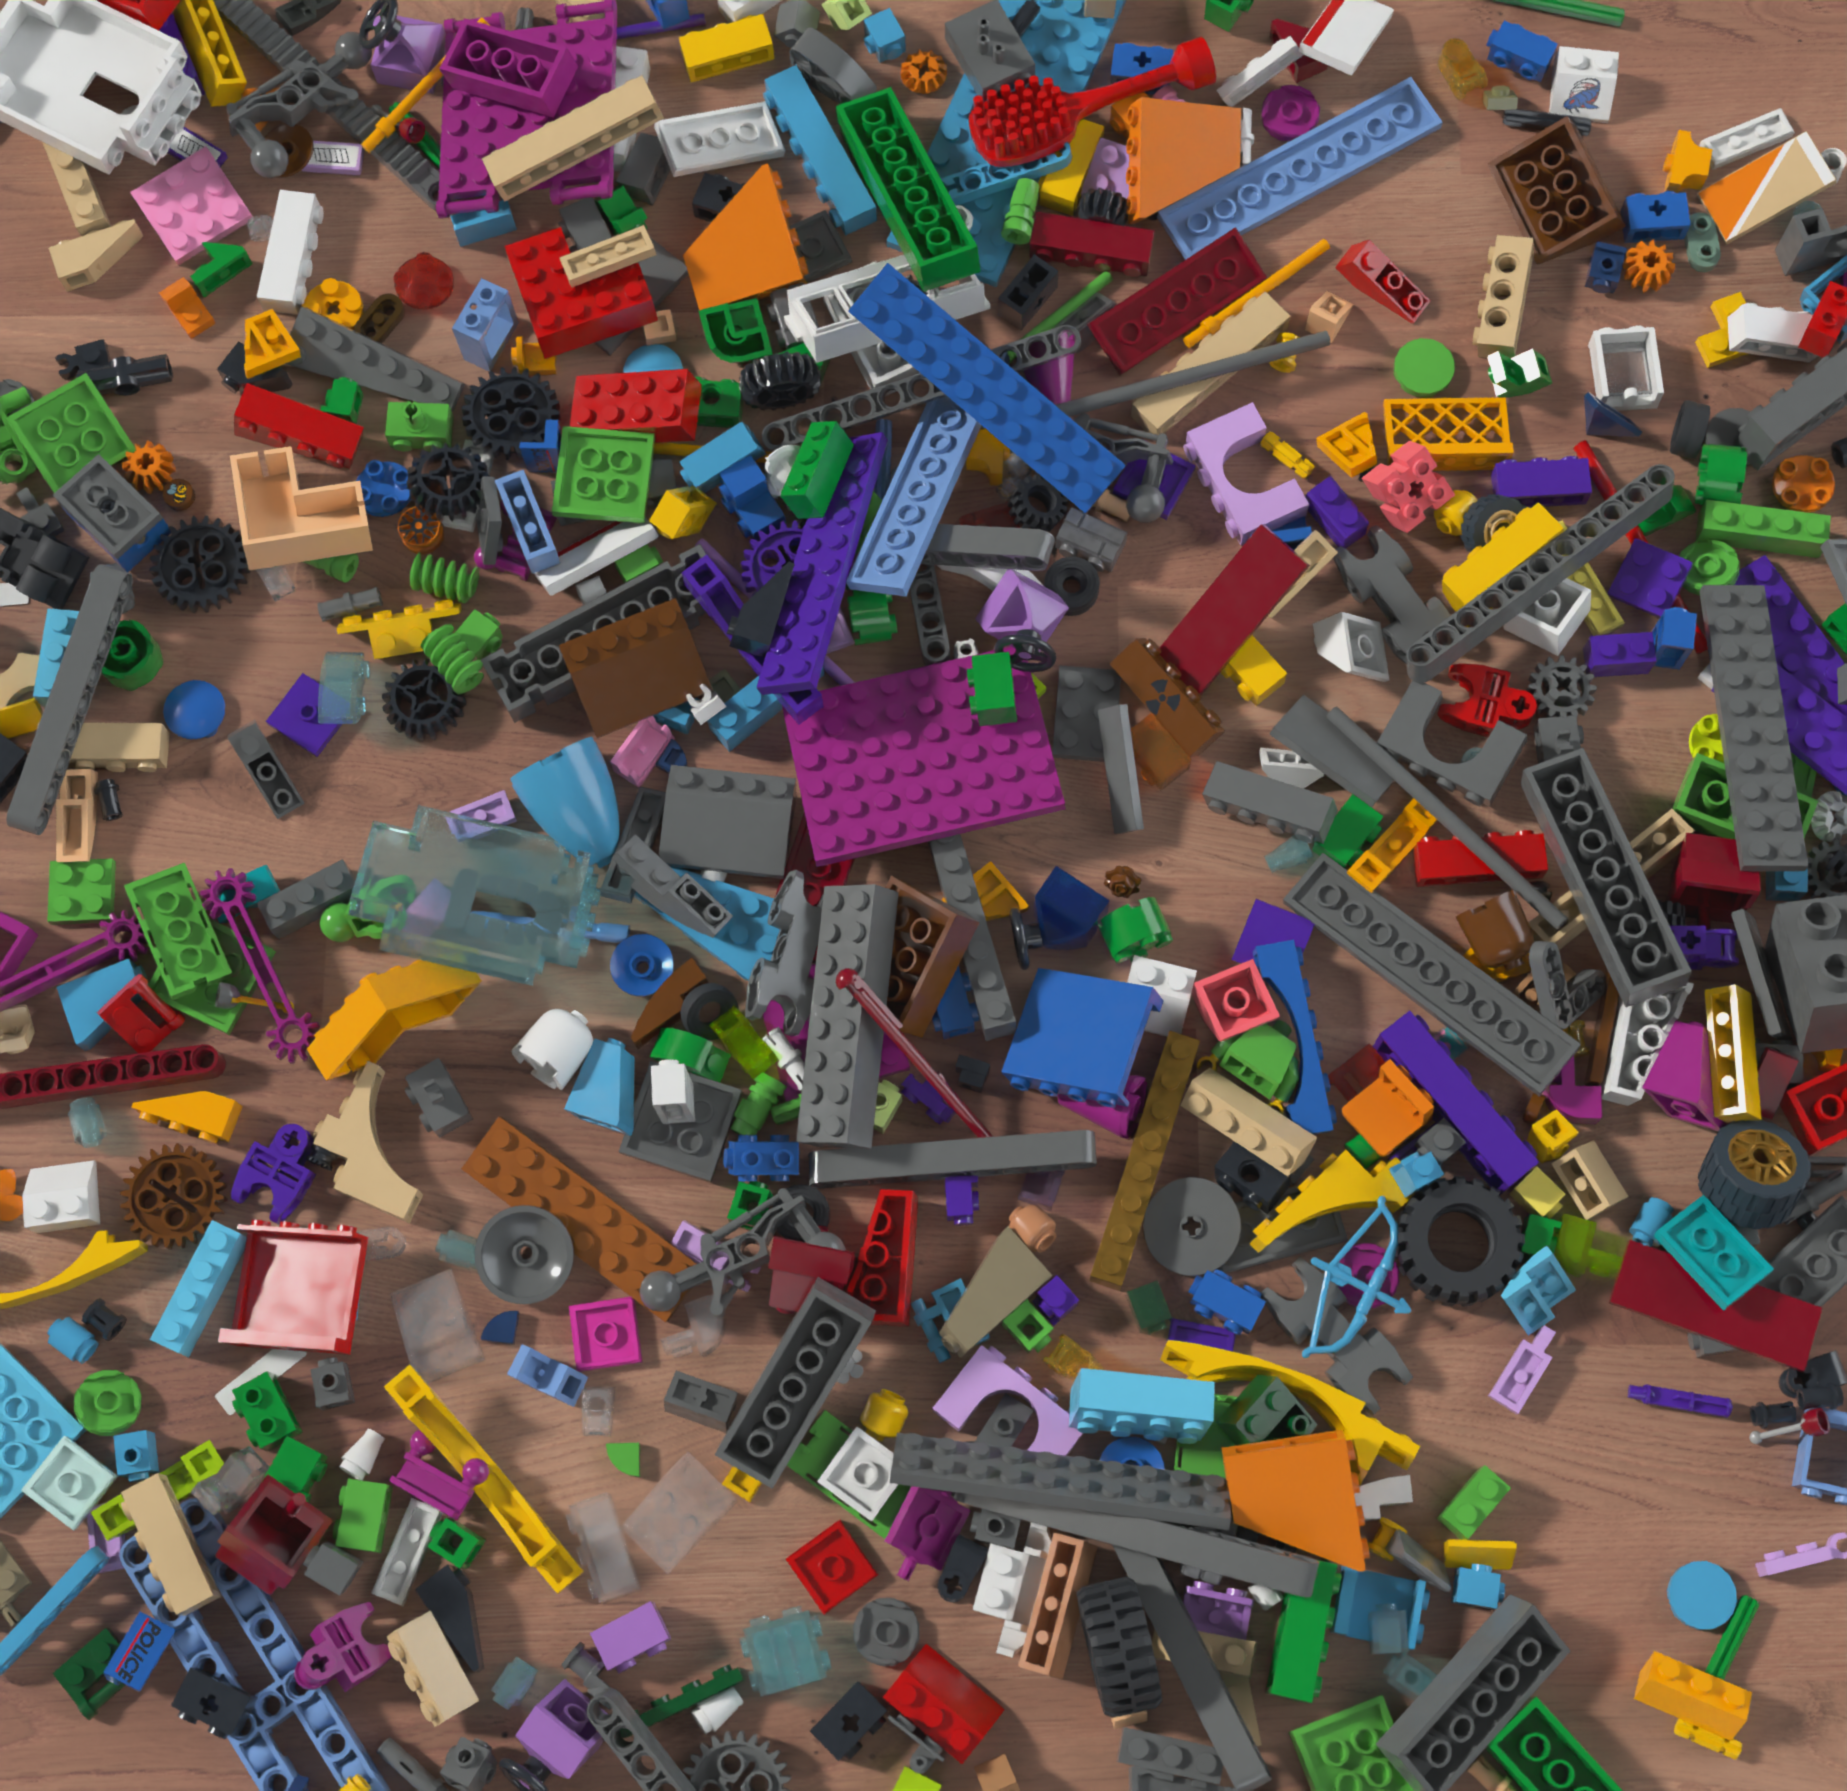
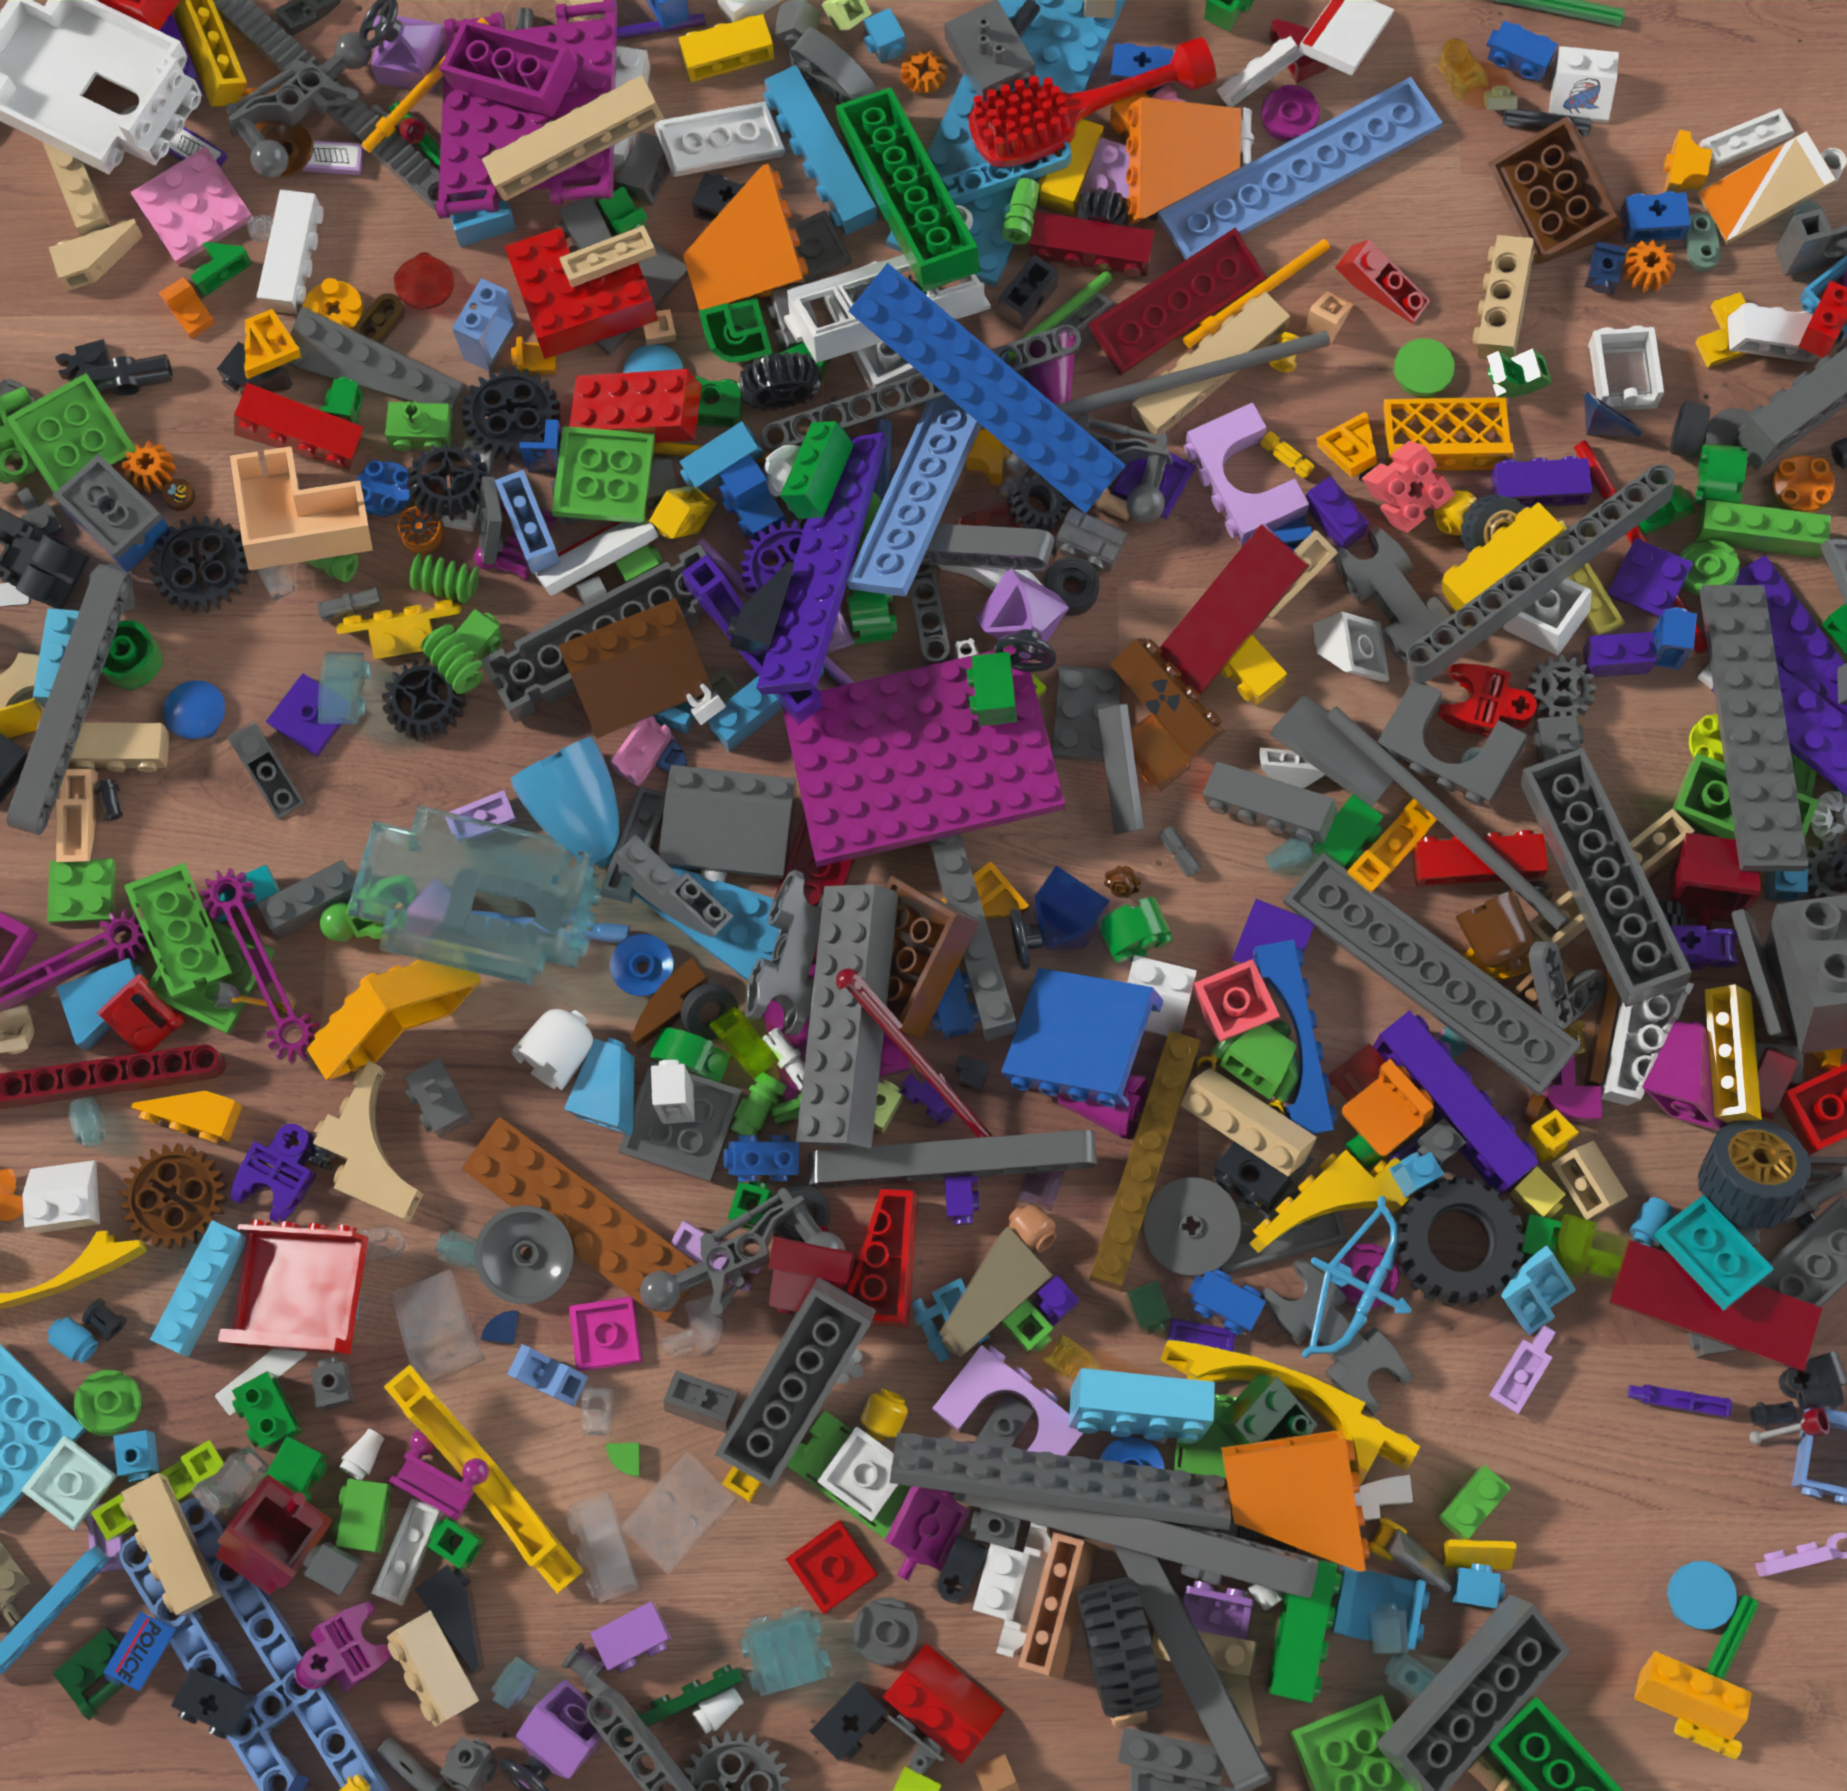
(1176, 846): none -> dark grey piece

